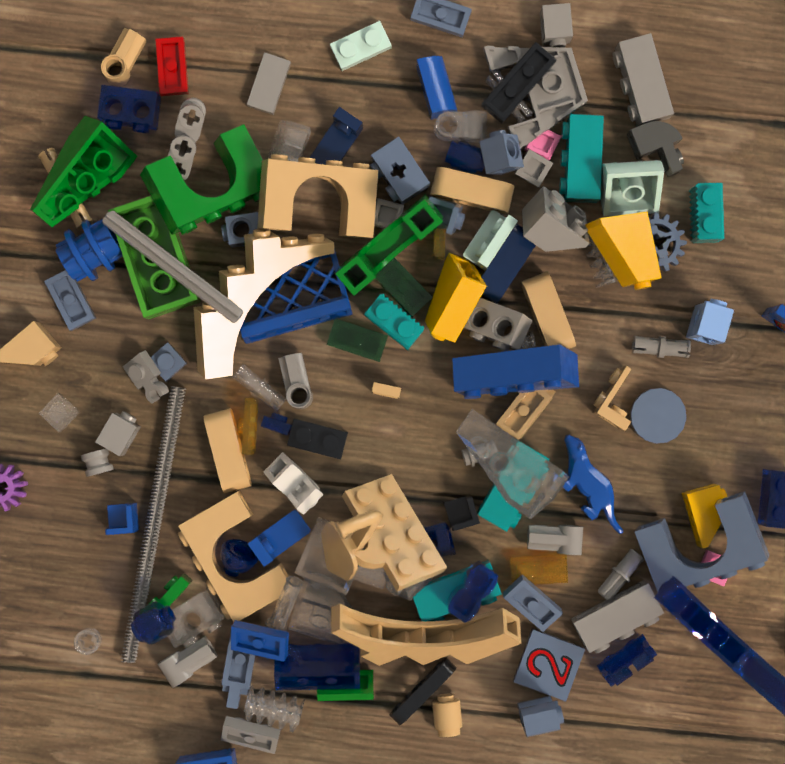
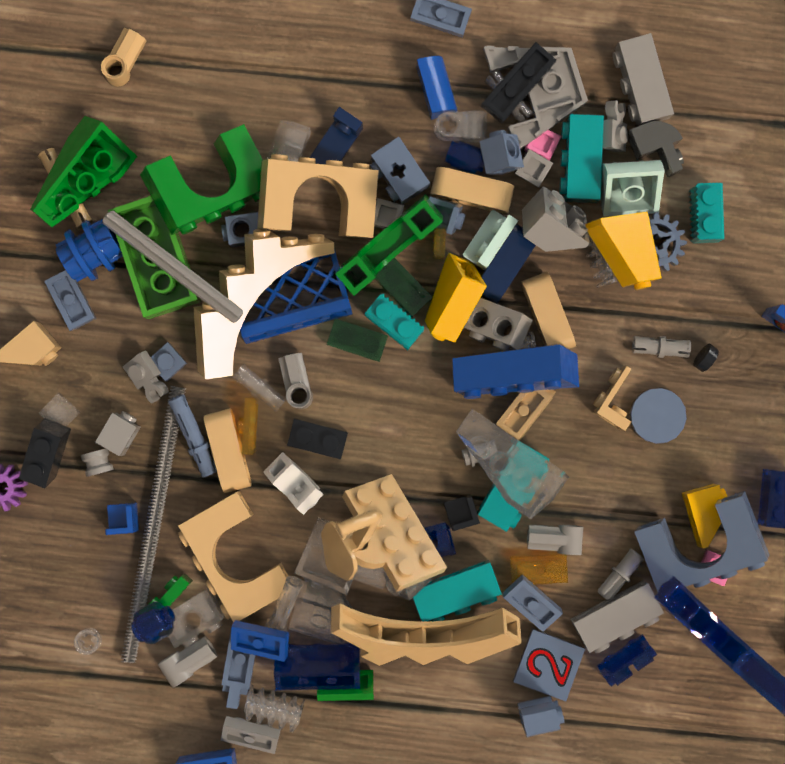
(44, 453): none -> black brick
(131, 101): clear blue brick -> none
(172, 66): red plate -> none
(187, 133): light grey axle -> none
(197, 445): none -> sand blue pin
(237, 557): clear blue brick -> none
(268, 83): light grey tile -> none
(277, 423): clear blue plate -> none
(279, 537): blue bracket -> none
(360, 45): light aqua plate -> none
(386, 390): tan tile -> none
(422, 691): black beam -> none
(447, 715): tan brick -> none
(467, 597): clear blue brick -> none
(556, 24): light grey brick -> none
(590, 483): blue animal -> none
(614, 130): none -> light grey plate
(706, 357): none -> black tile
(710, 322): light blue brick -> none

